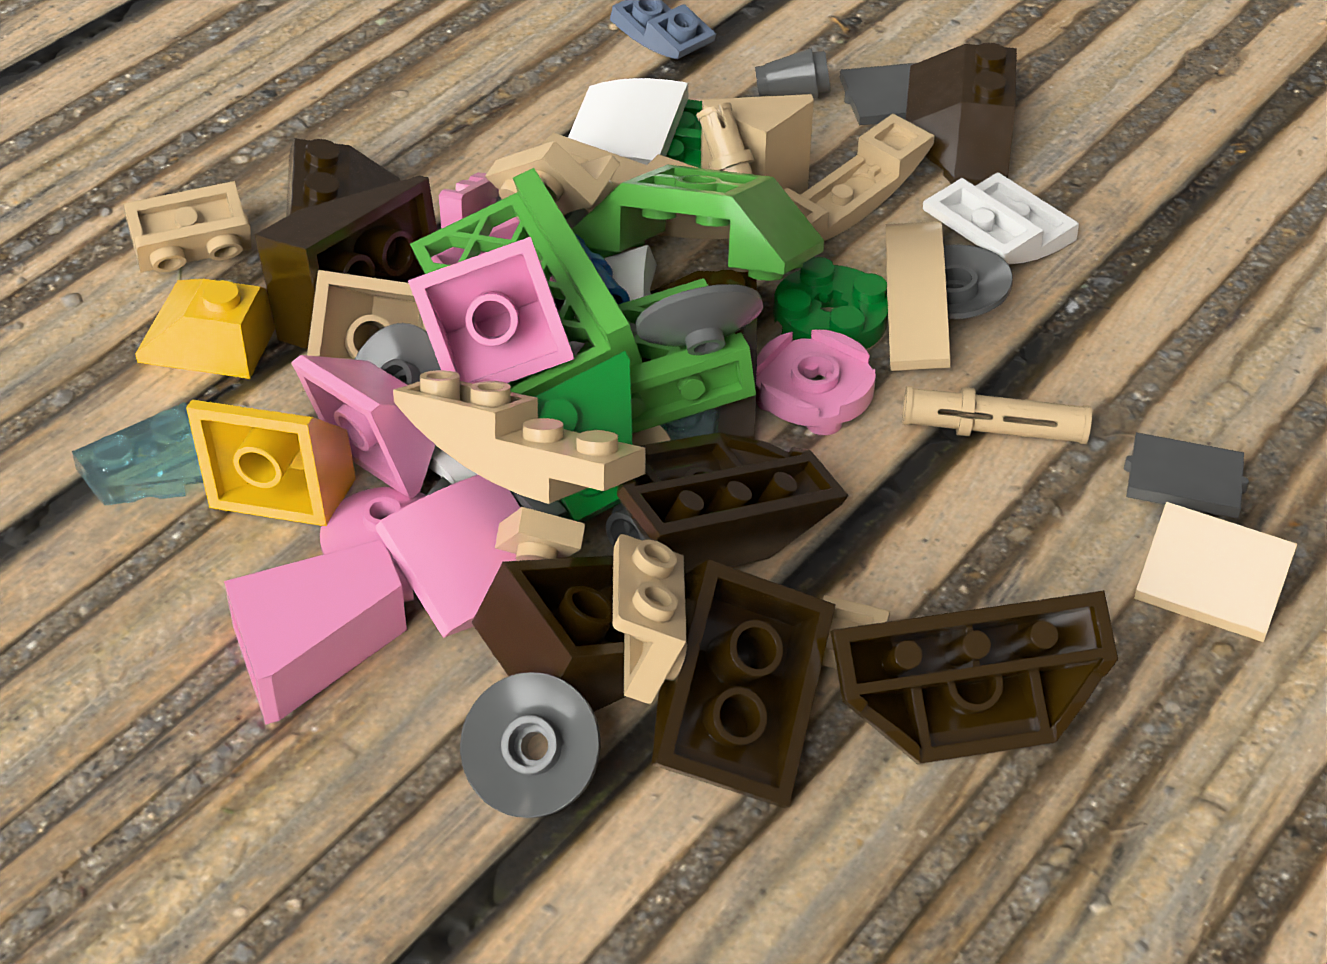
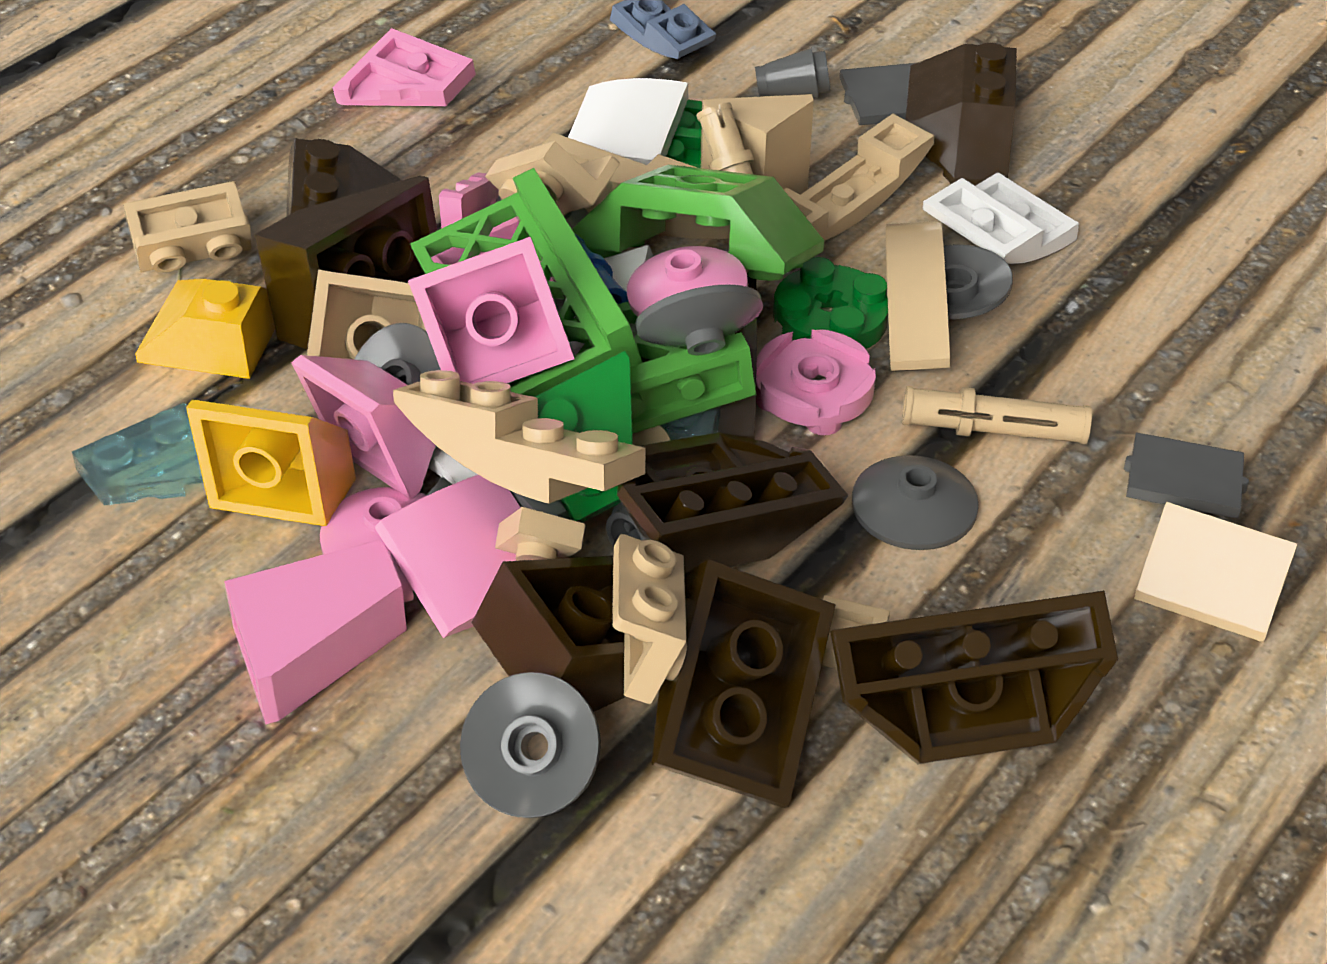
(405, 73): none -> bright pink wing
(681, 271): none -> bright pink dish
(914, 502): none -> dark grey dish

